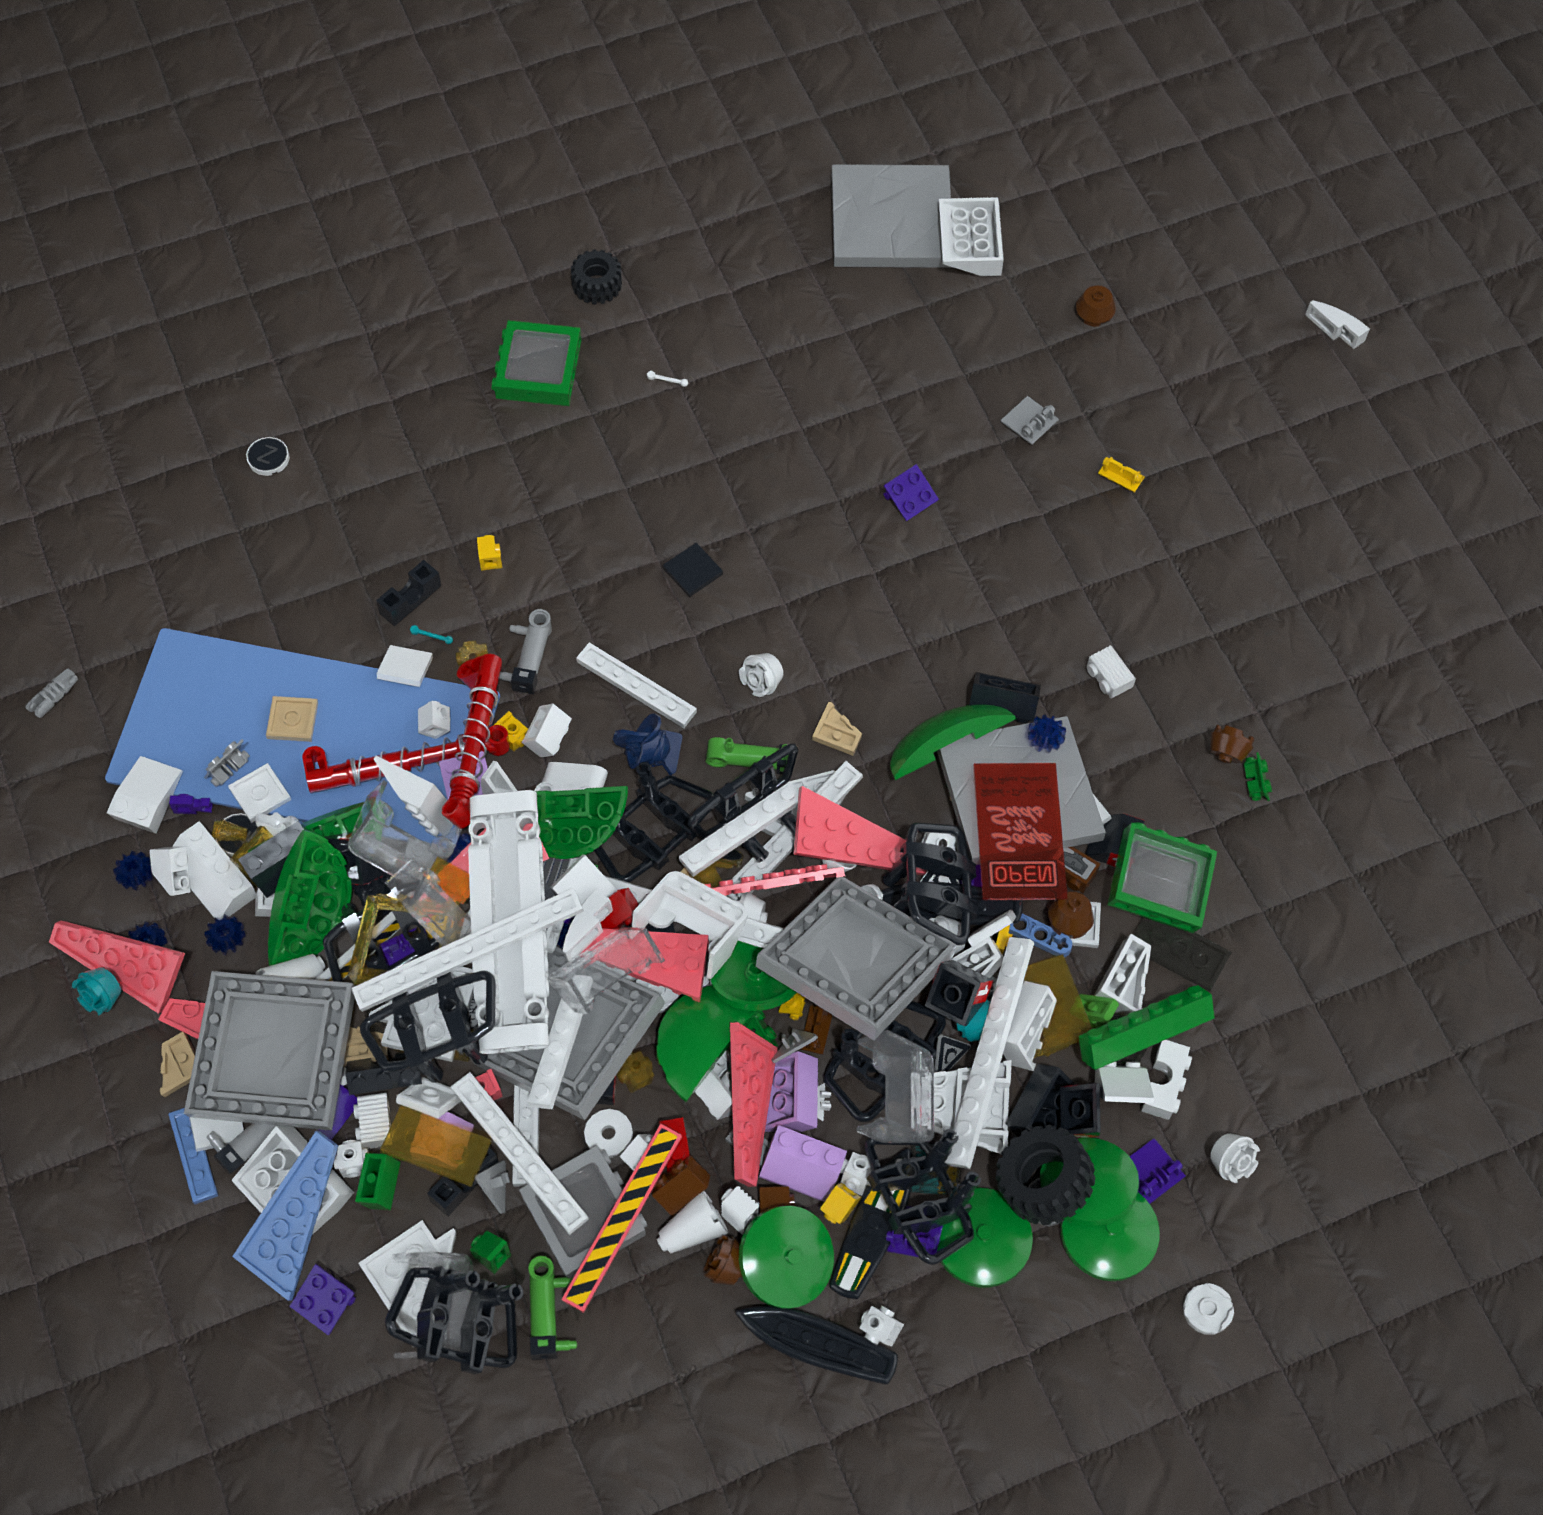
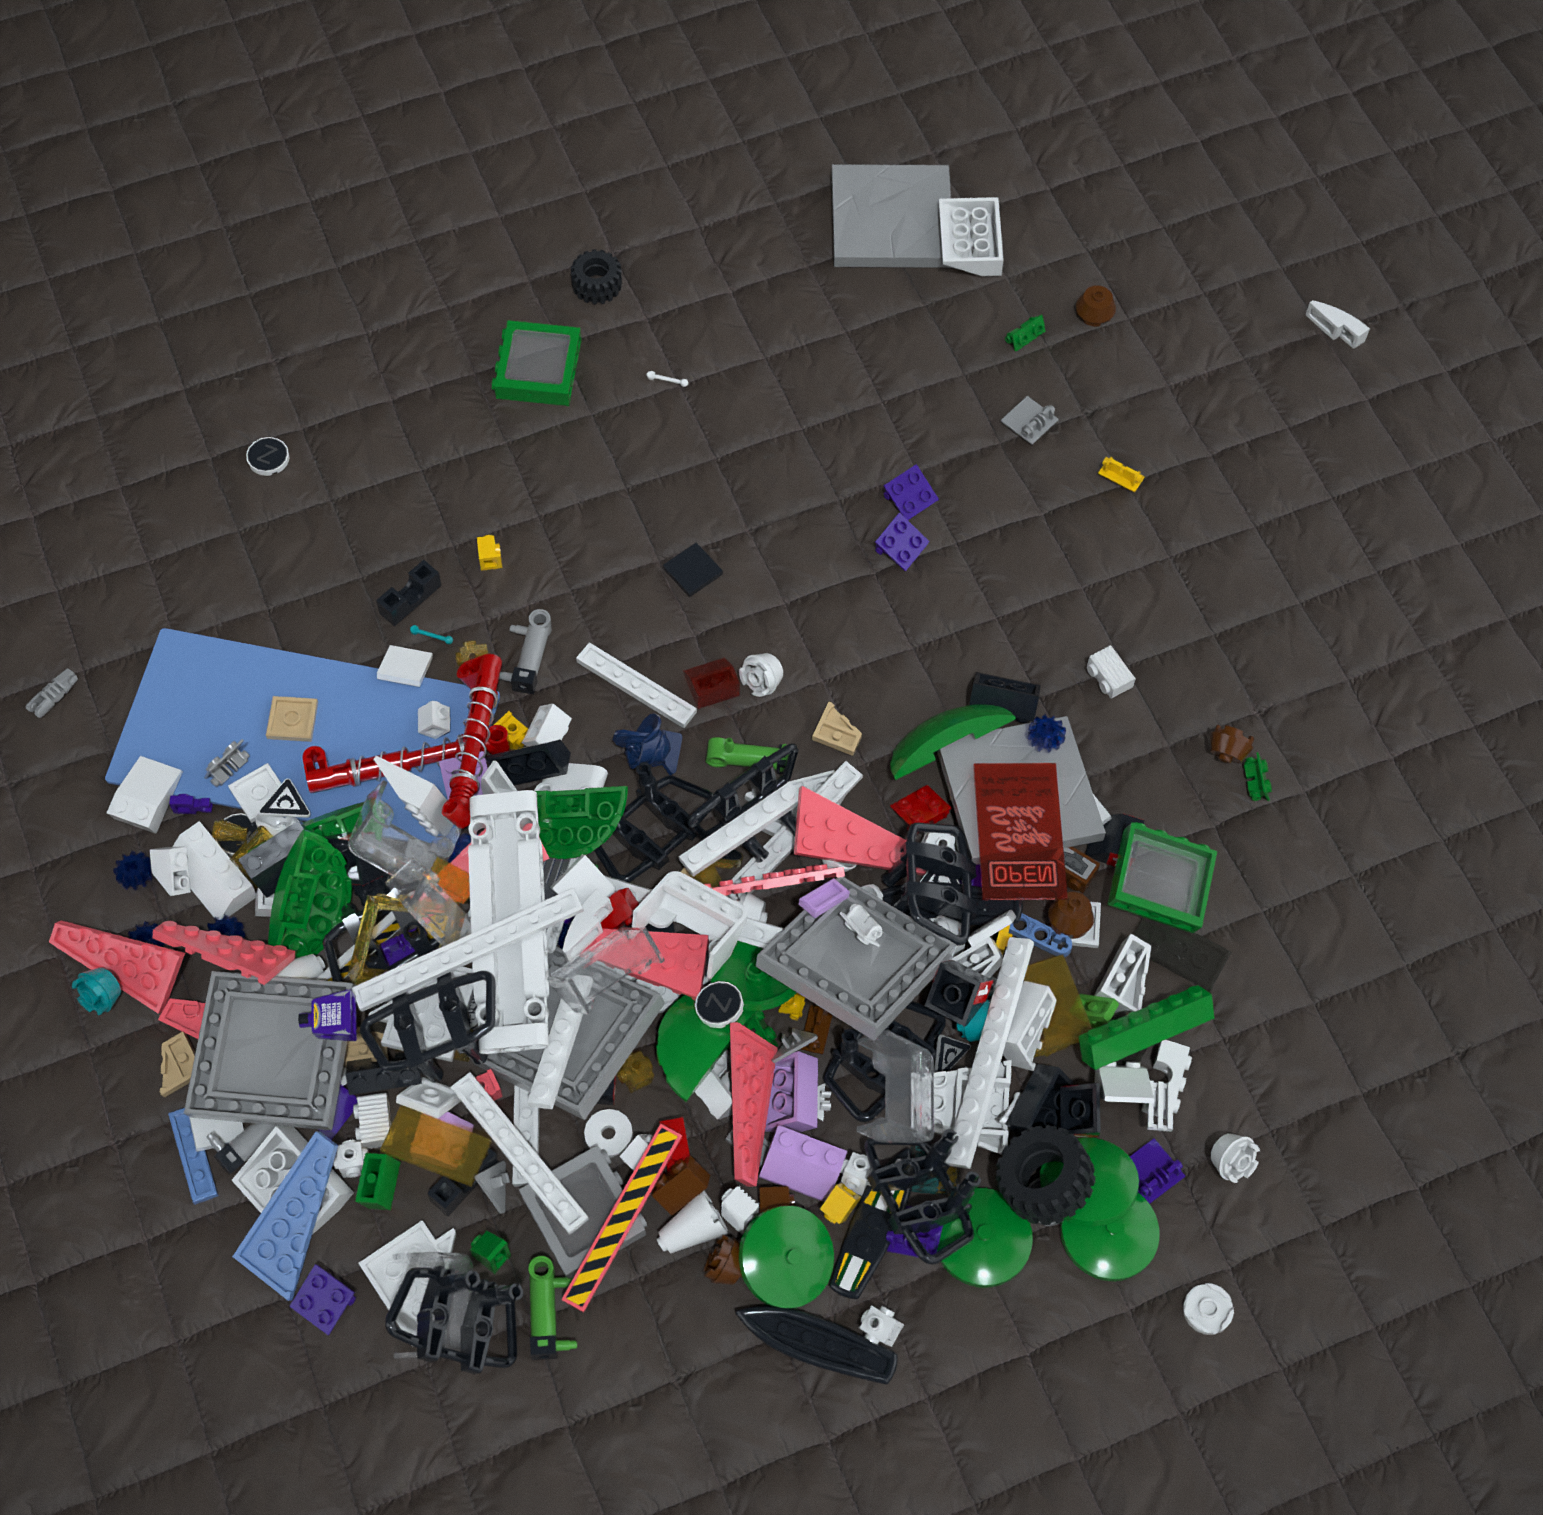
(228, 952): none -> coral wing
(285, 802): none -> black piece
(332, 1017): none -> dark purple torso
(533, 761): none -> black slope
(712, 682): none -> clear red slope
(719, 1004): none -> black tile
(824, 898): none -> lavender tile
(868, 930): none -> white hinge
(901, 542): none -> dark purple hinge
(922, 807): none -> red hinge
(1016, 1097): none -> white hinge
(1028, 332): none -> green hinge
(1169, 1108): none -> white tile

